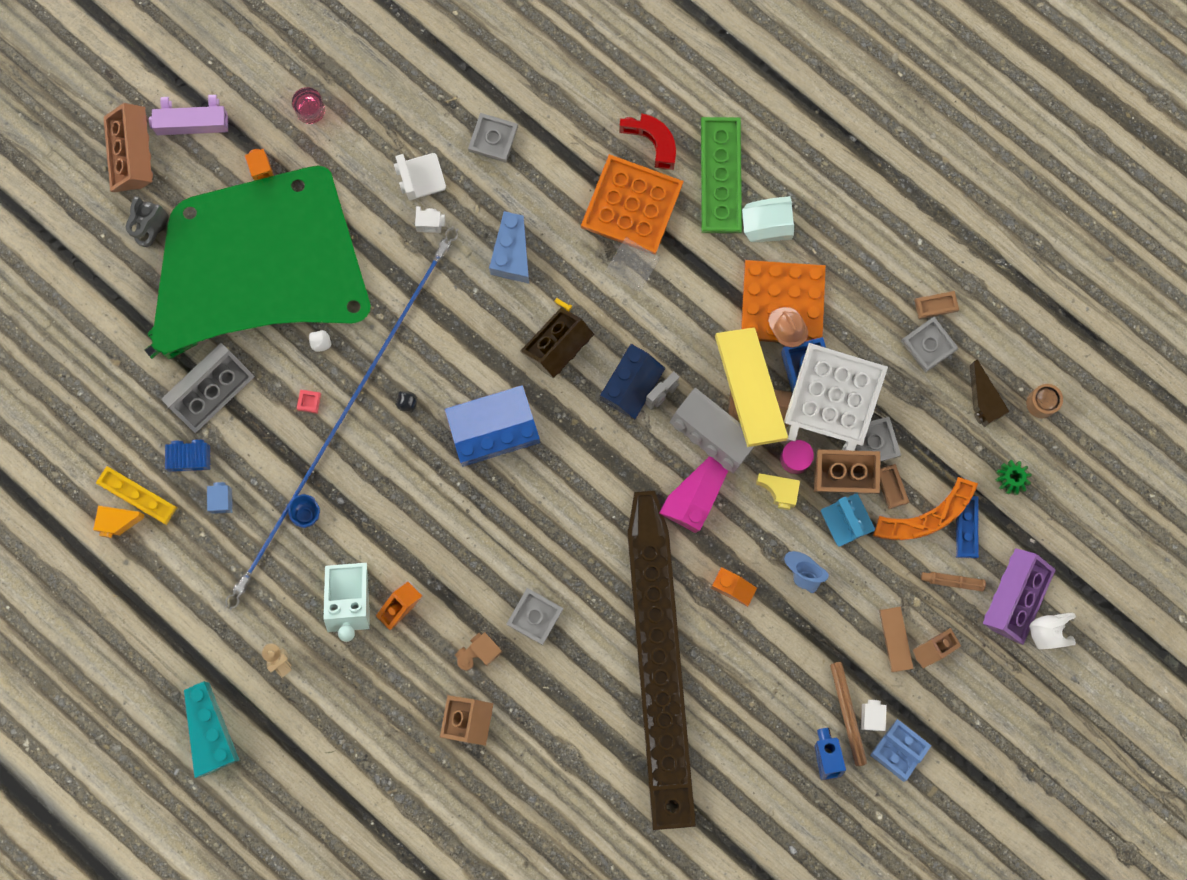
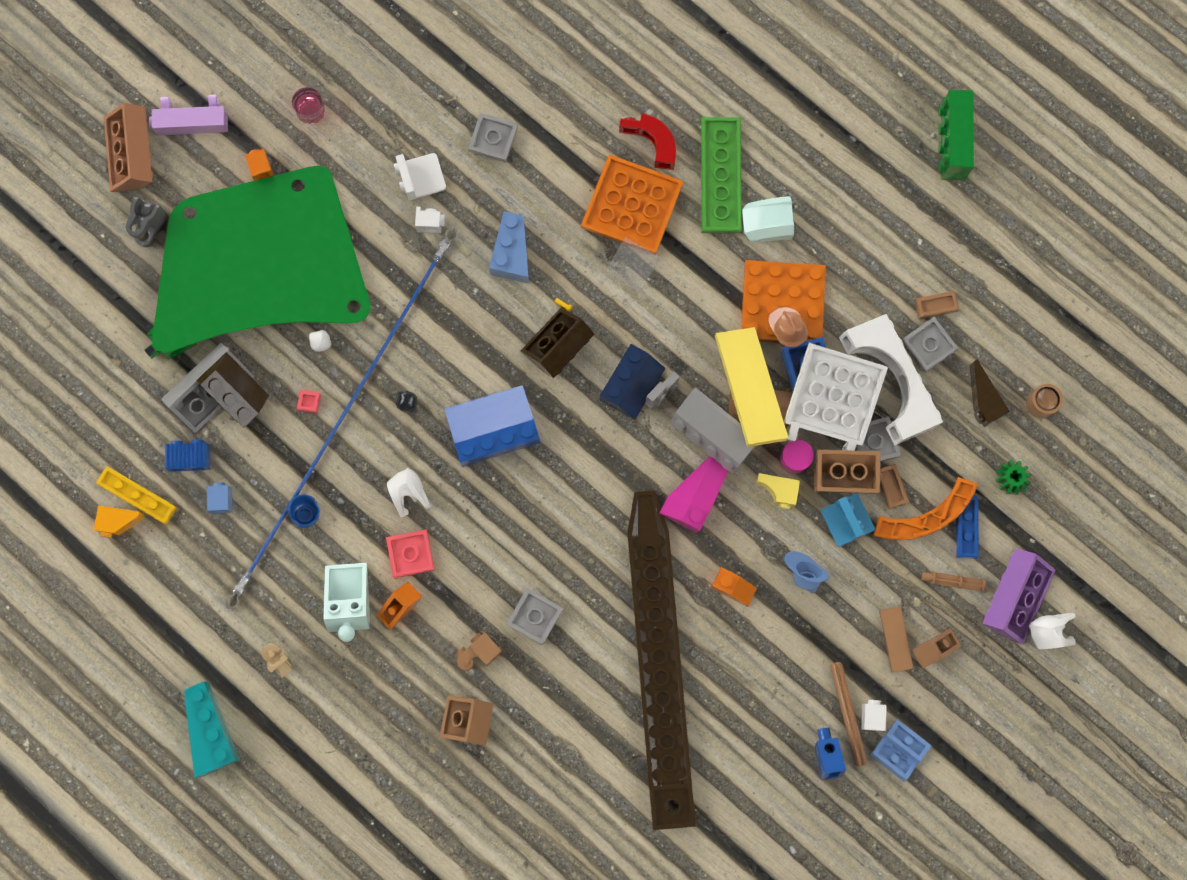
(234, 389): none -> dark brown slope
(406, 484): none -> white helmet
(410, 553): none -> coral tile
(882, 342): none -> white arch
(956, 135): none -> green brick

